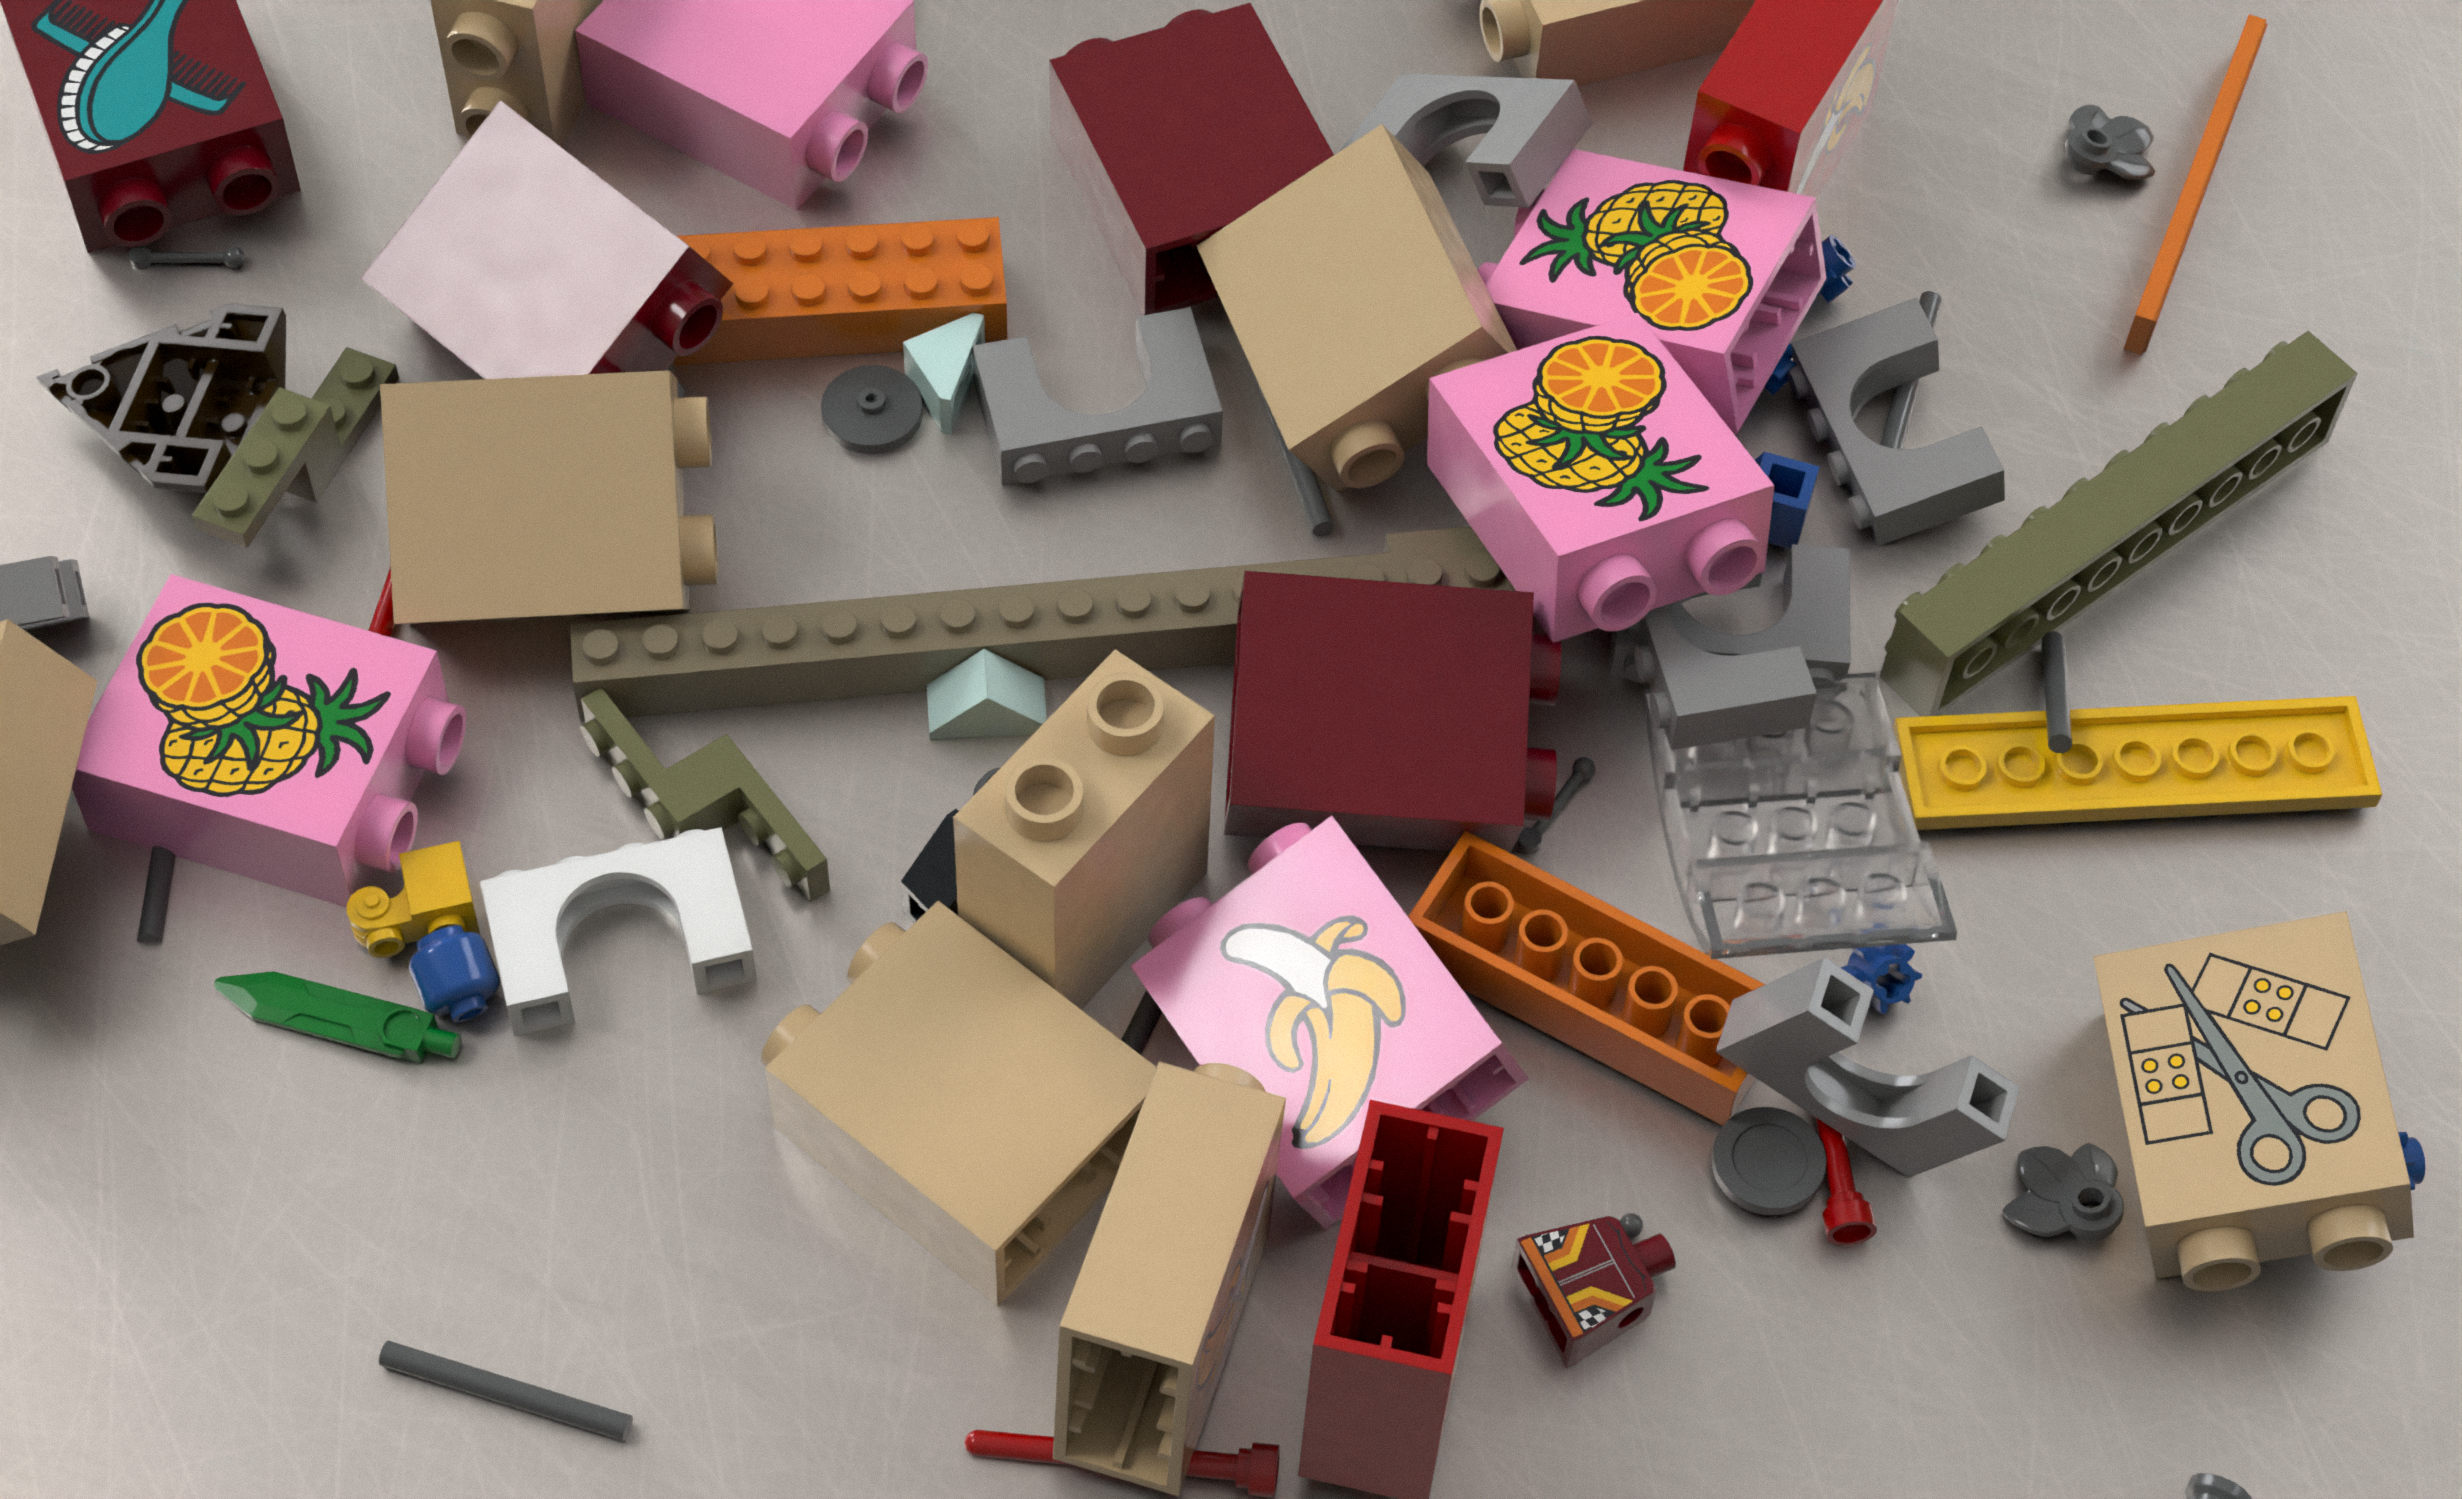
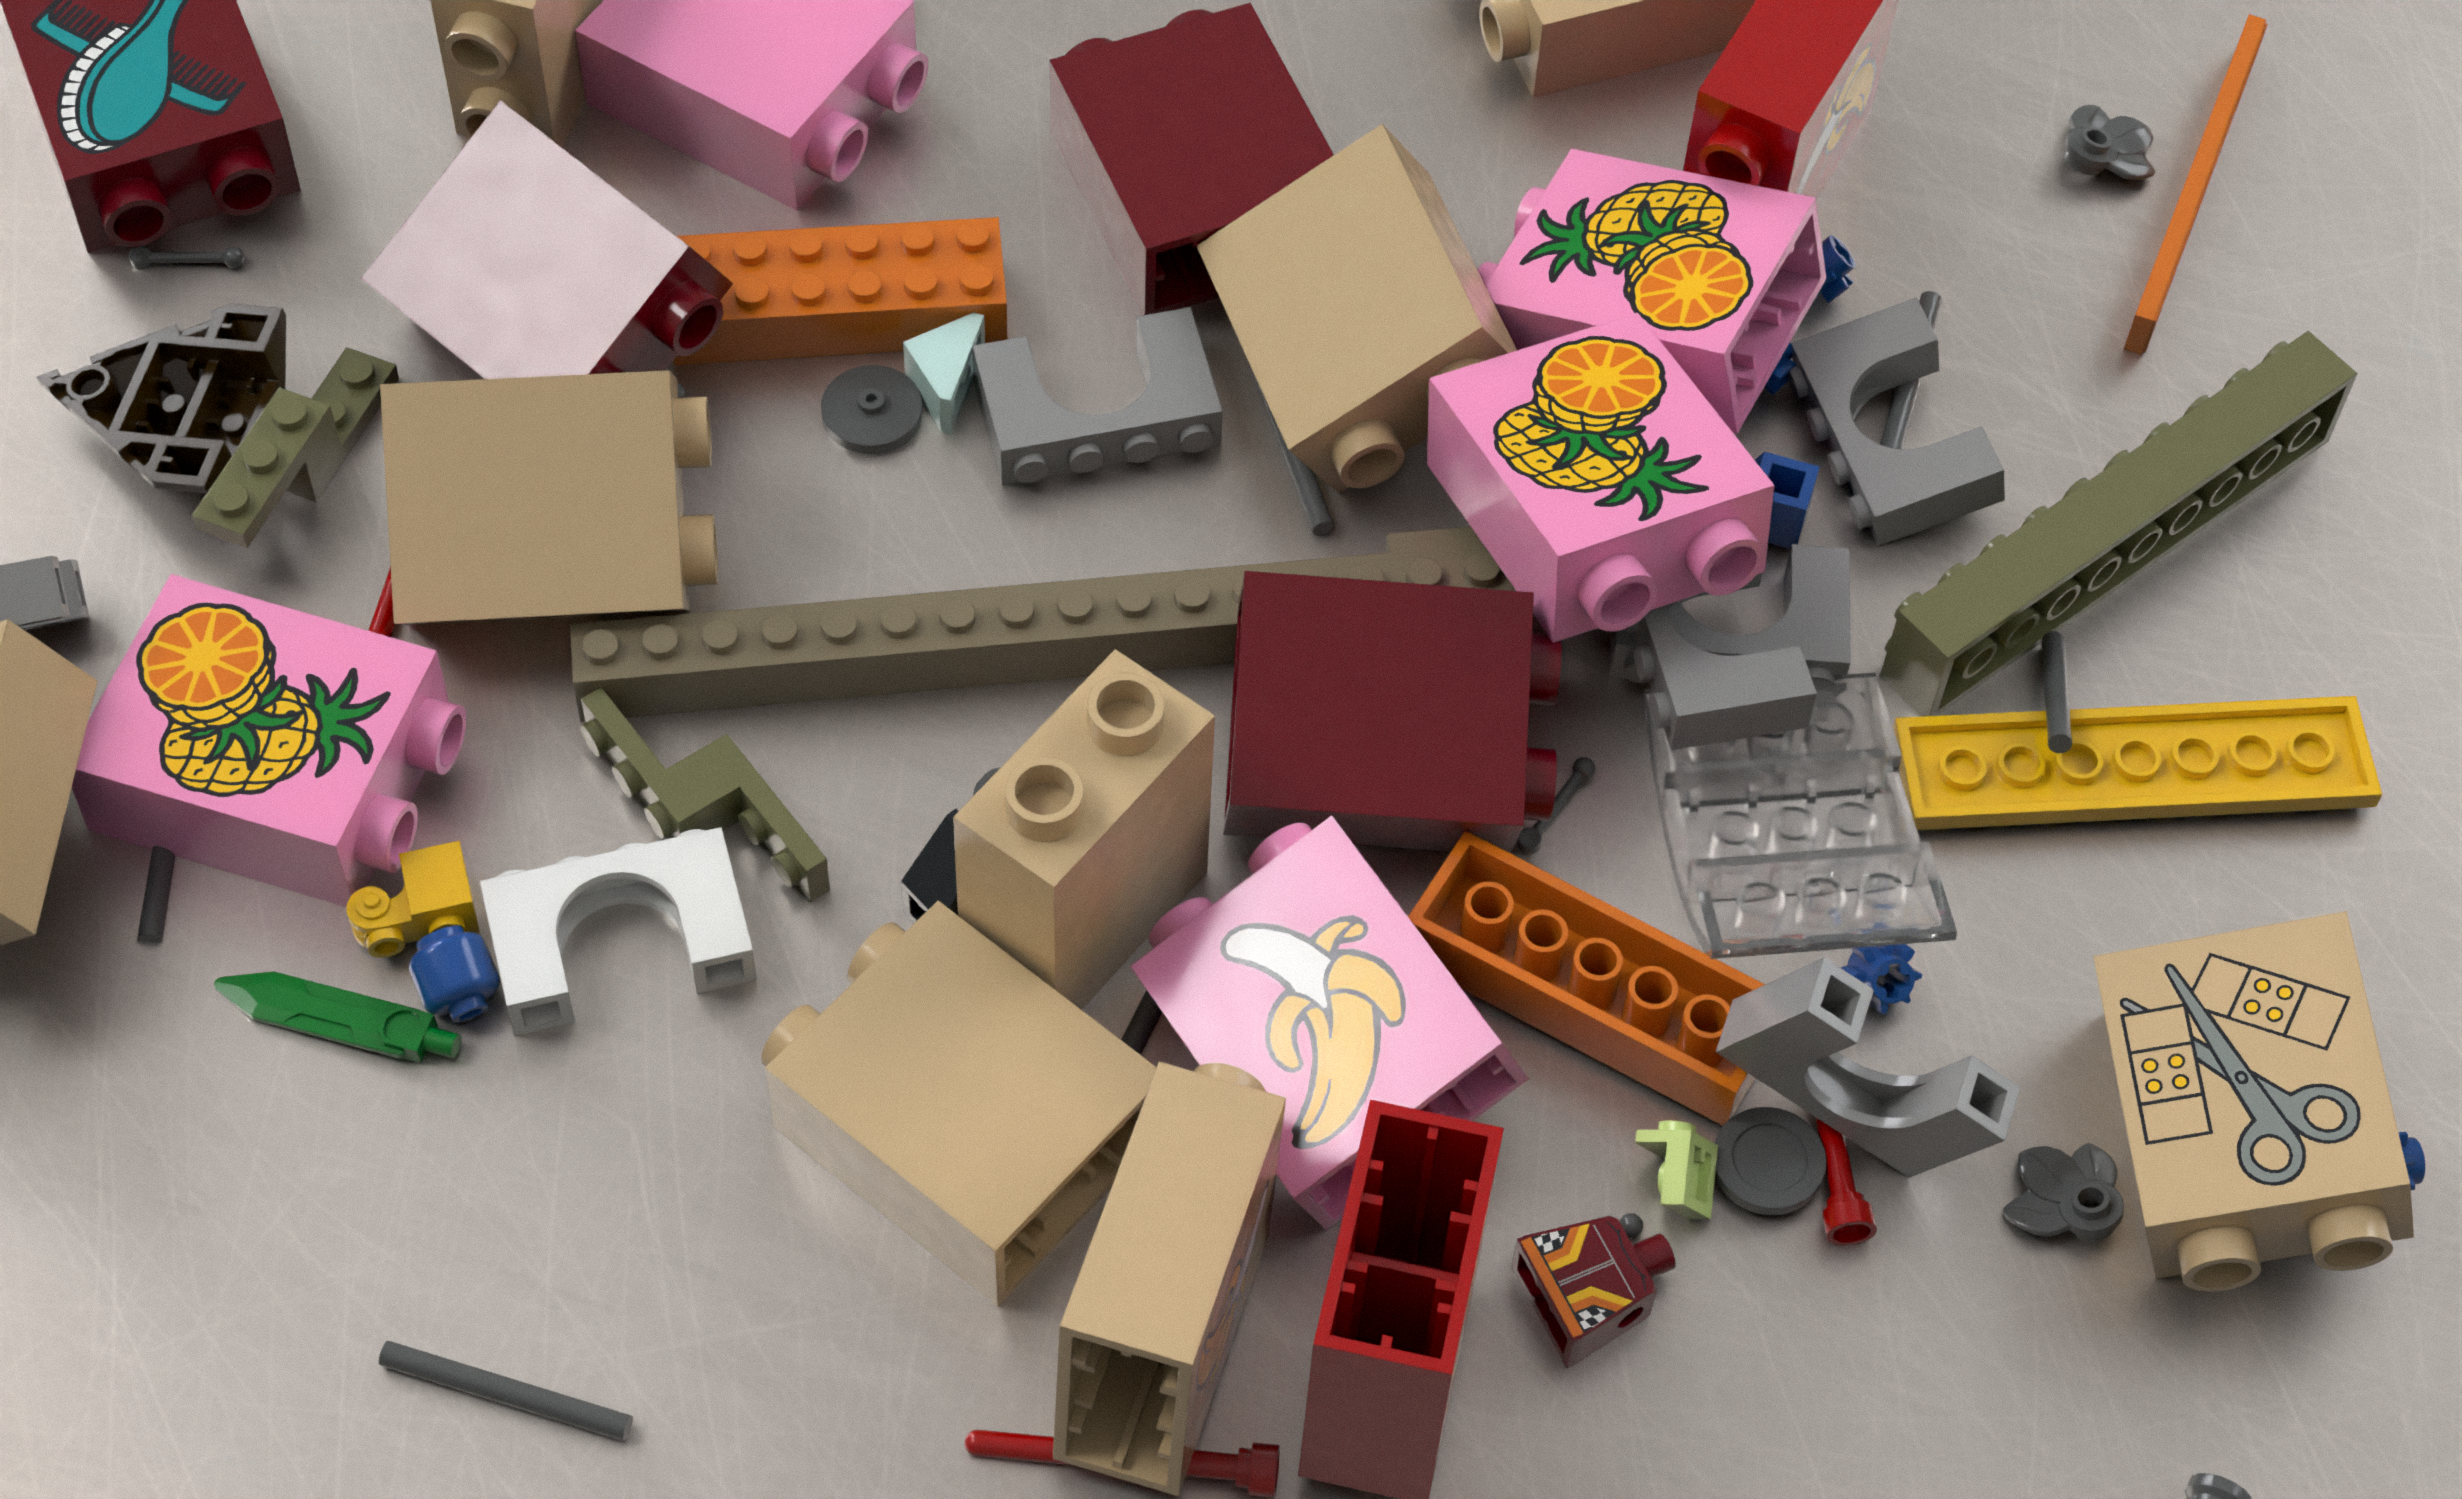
(985, 699): light aqua slope -> none
(1526, 121): light grey arch -> none
(1688, 1170): none -> yellowish green bracket

